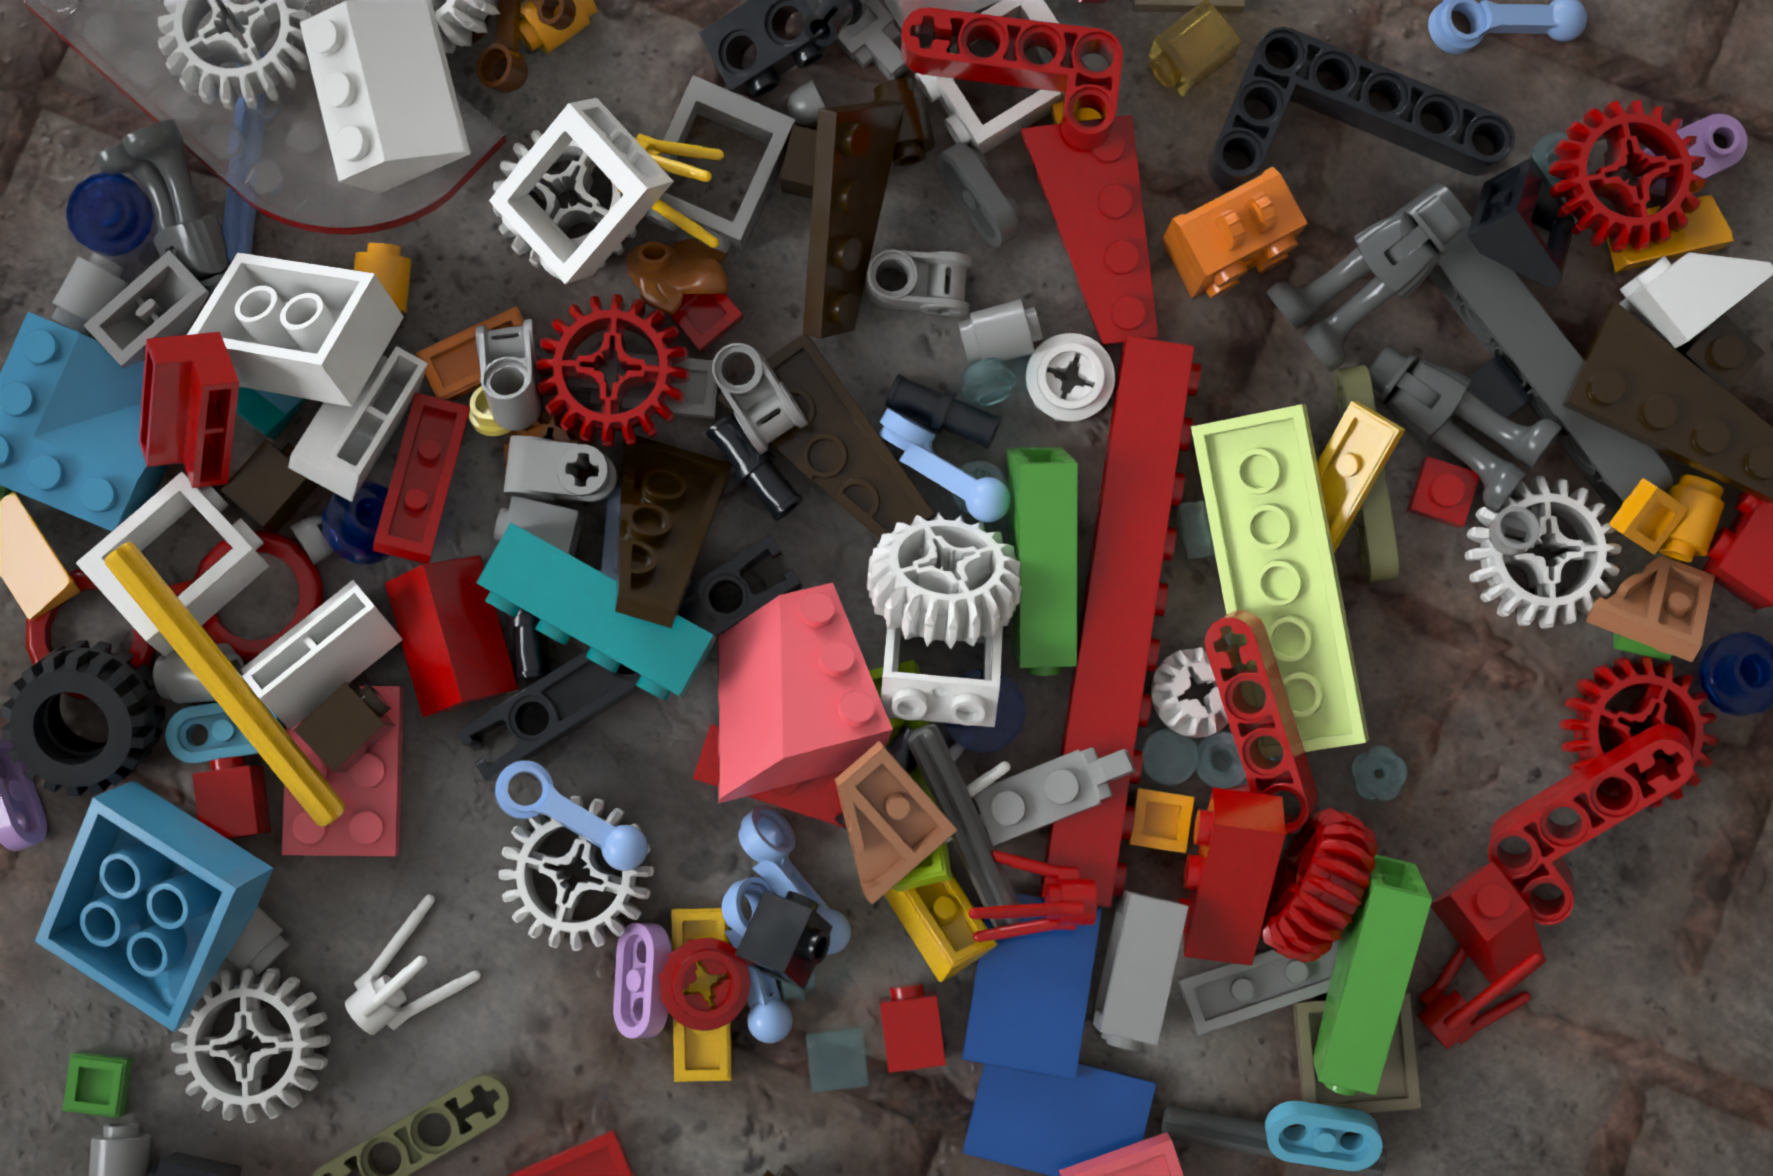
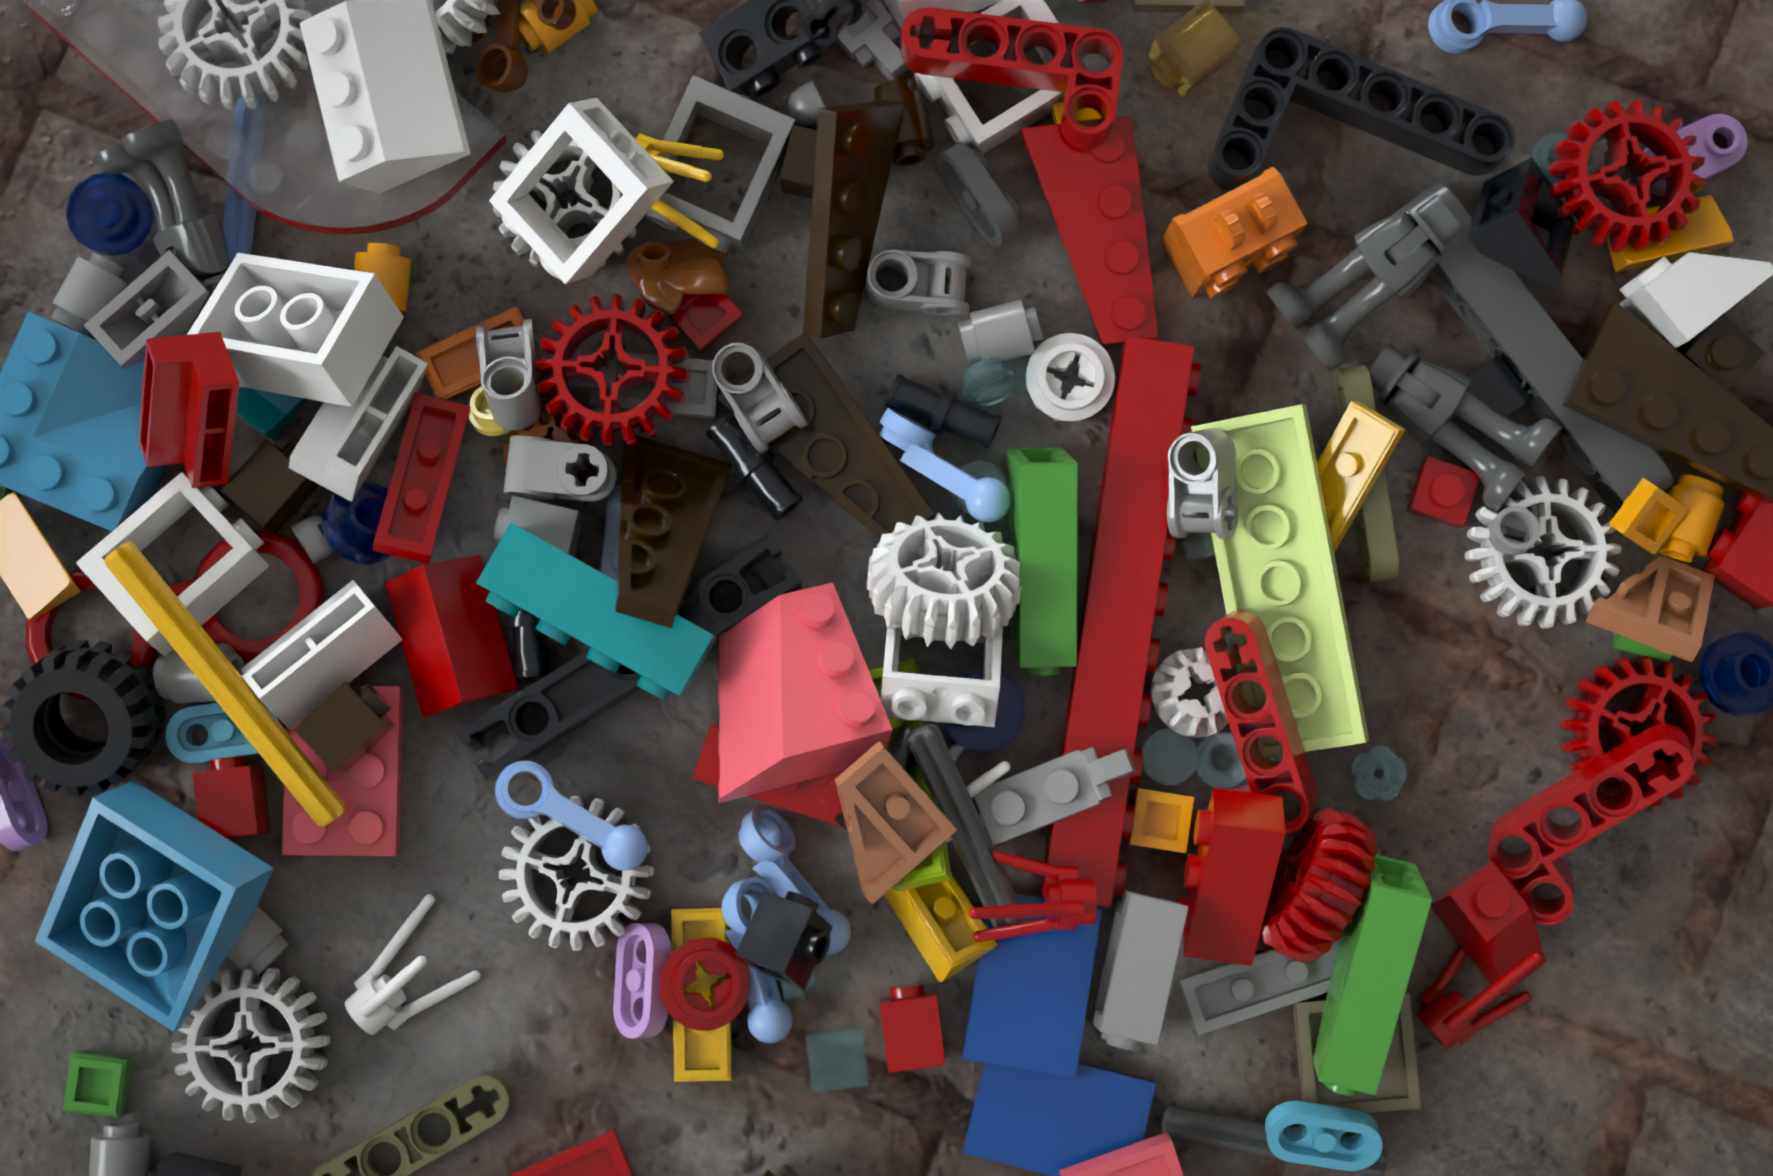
(1202, 490): none -> light grey piece

